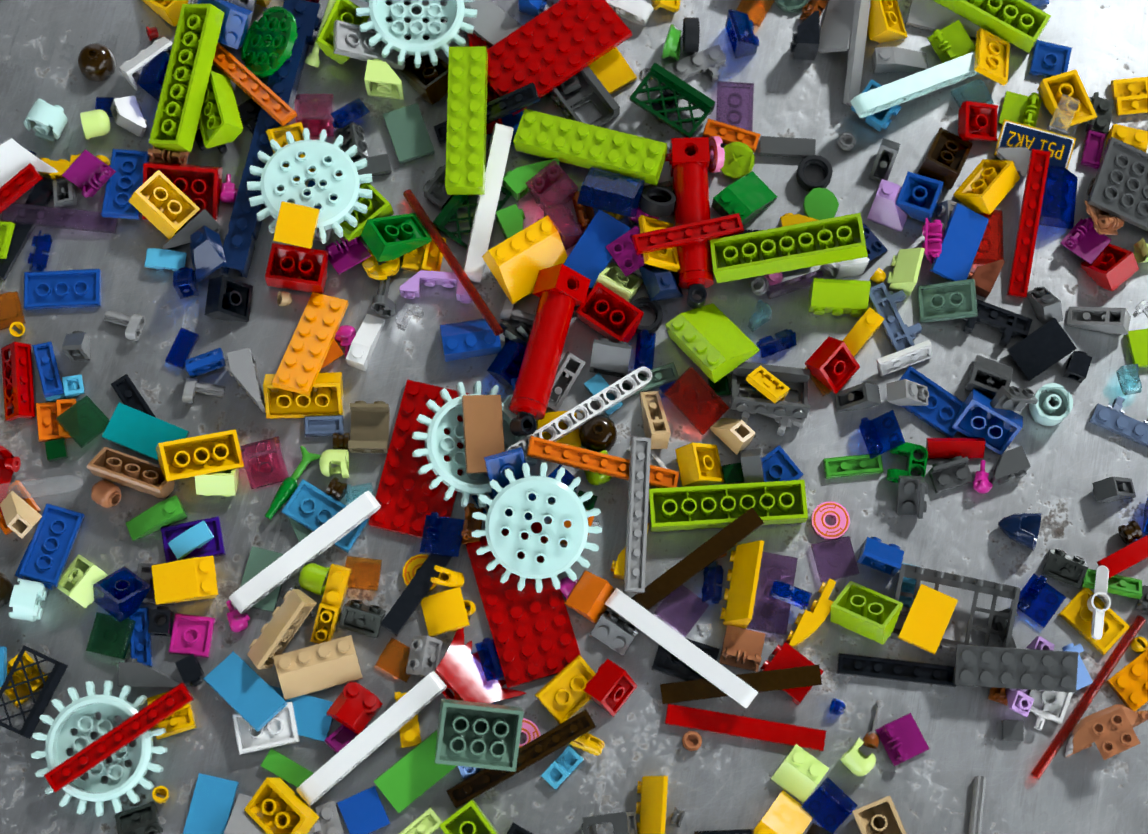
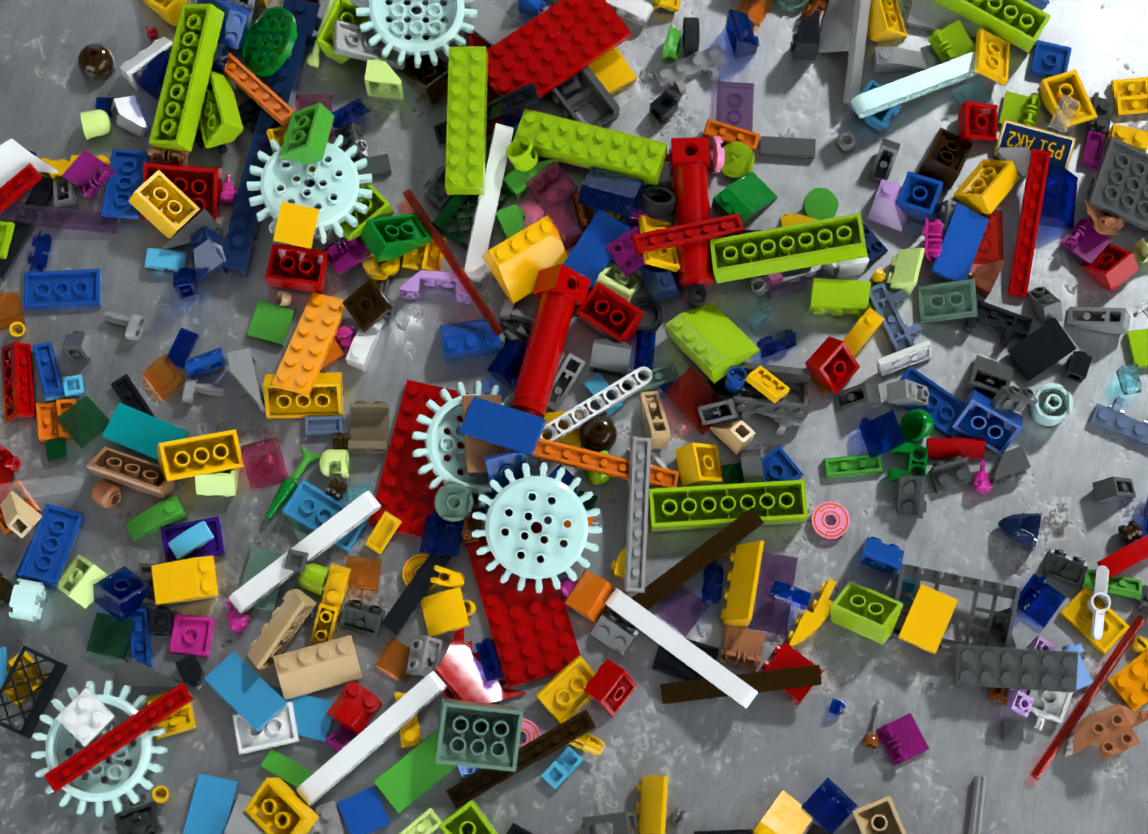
(46, 120): light aqua brick -> none
(86, 717): none -> white plate
(164, 376): none -> clear orange piece
(221, 56): none -> tile
(228, 299): black slope -> none
(271, 323): none -> bright green tile
(296, 561): none -> dark grey tile
(307, 134): none -> bright green slope
(367, 305): none -> dark brown tile
(383, 532): none -> yellow tile
(408, 133): sand green tile -> none
(453, 501): none -> sand green tile
(503, 426): none -> blue tile
(522, 159): none -> lime helmet
(683, 91): dark green fence -> none
(692, 741): nougat plate -> none
(717, 411): none -> dark grey slope
(735, 379): none -> blue wheel
(745, 727): red tile -> none
(799, 773): yellowish green slope -> none
(814, 160): black tyre -> none
(835, 559): clear purple tile -> none
(856, 761): yellowish green helmet -> none
(895, 670): black tile -> none
(916, 425): none -> green hat

